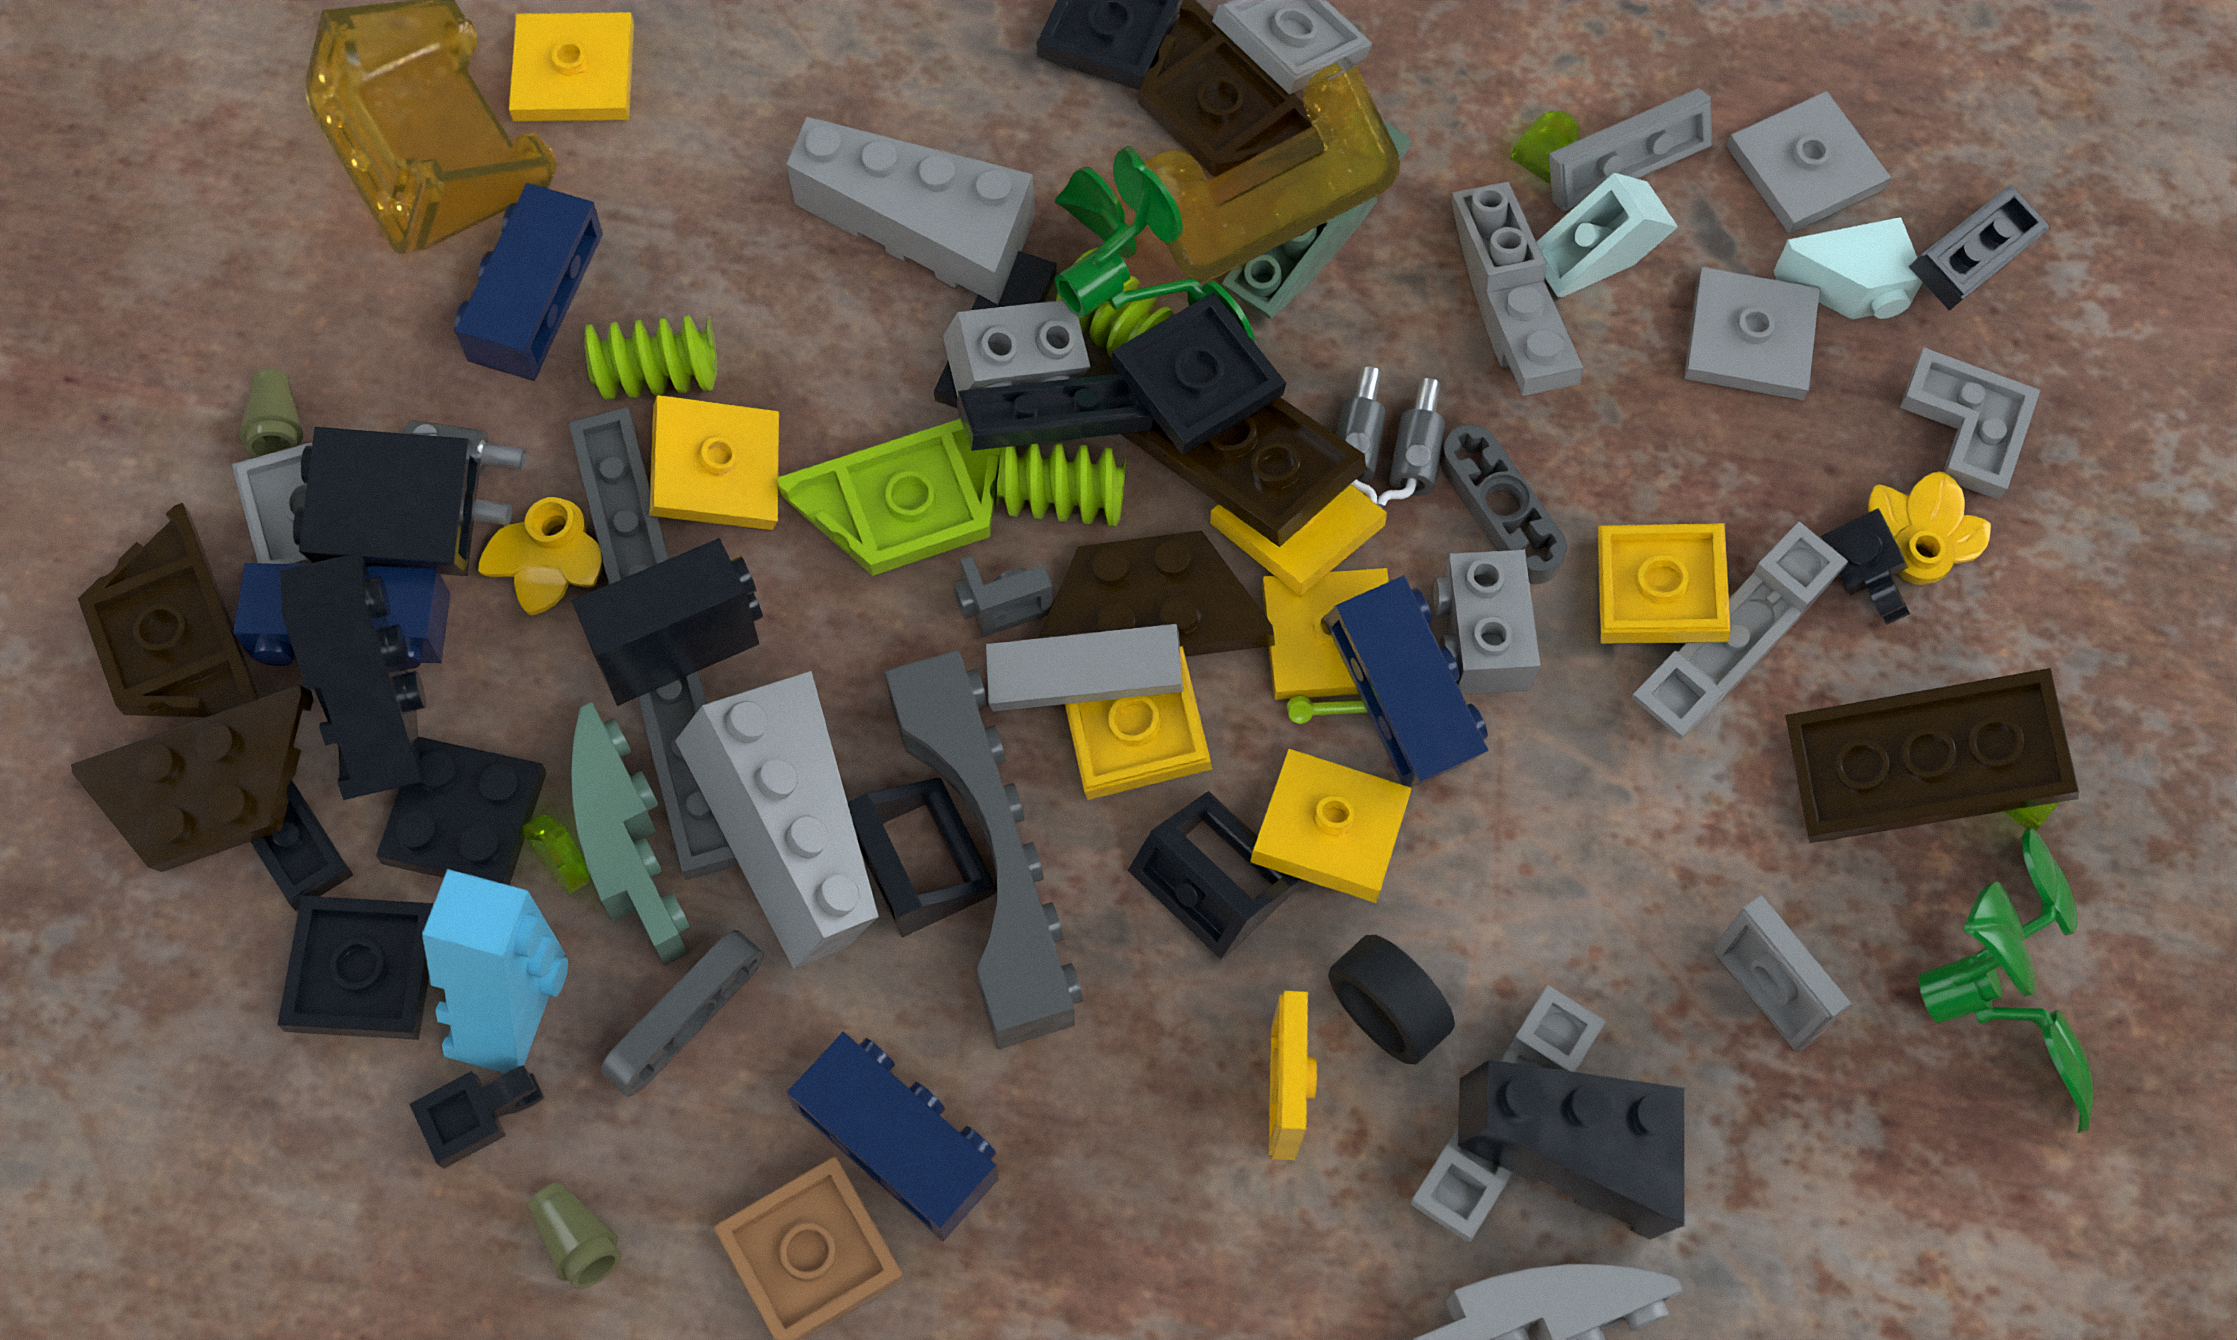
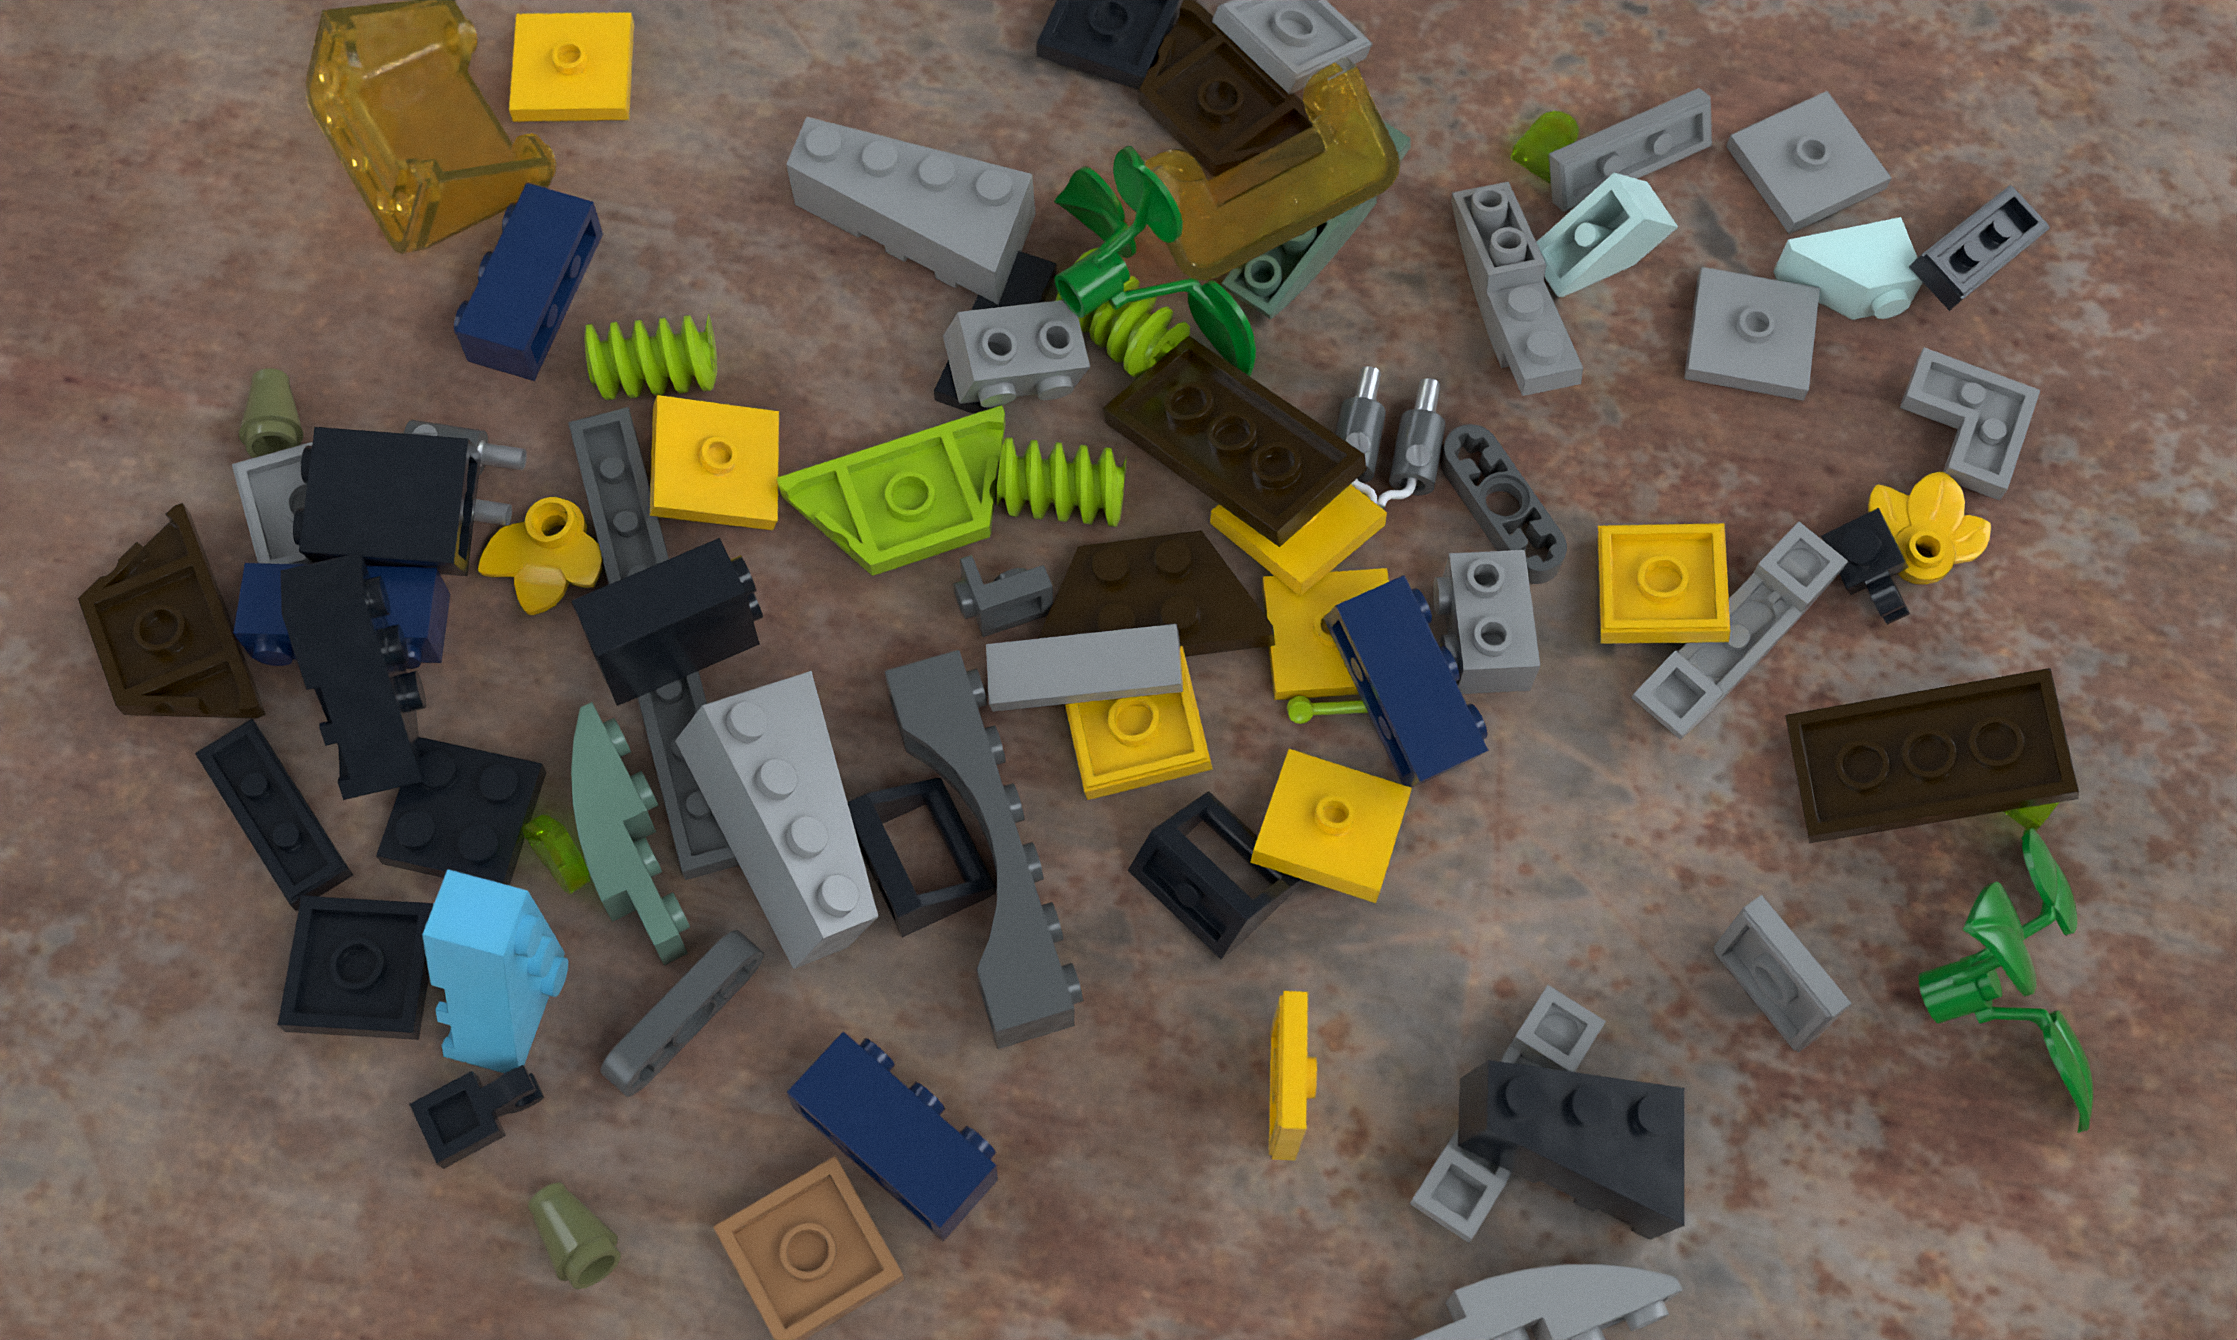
(201, 782): dark brown wing -> none
(1050, 411): black tile -> none
(1198, 373): black plate -> none
(1391, 999): black tyre -> none

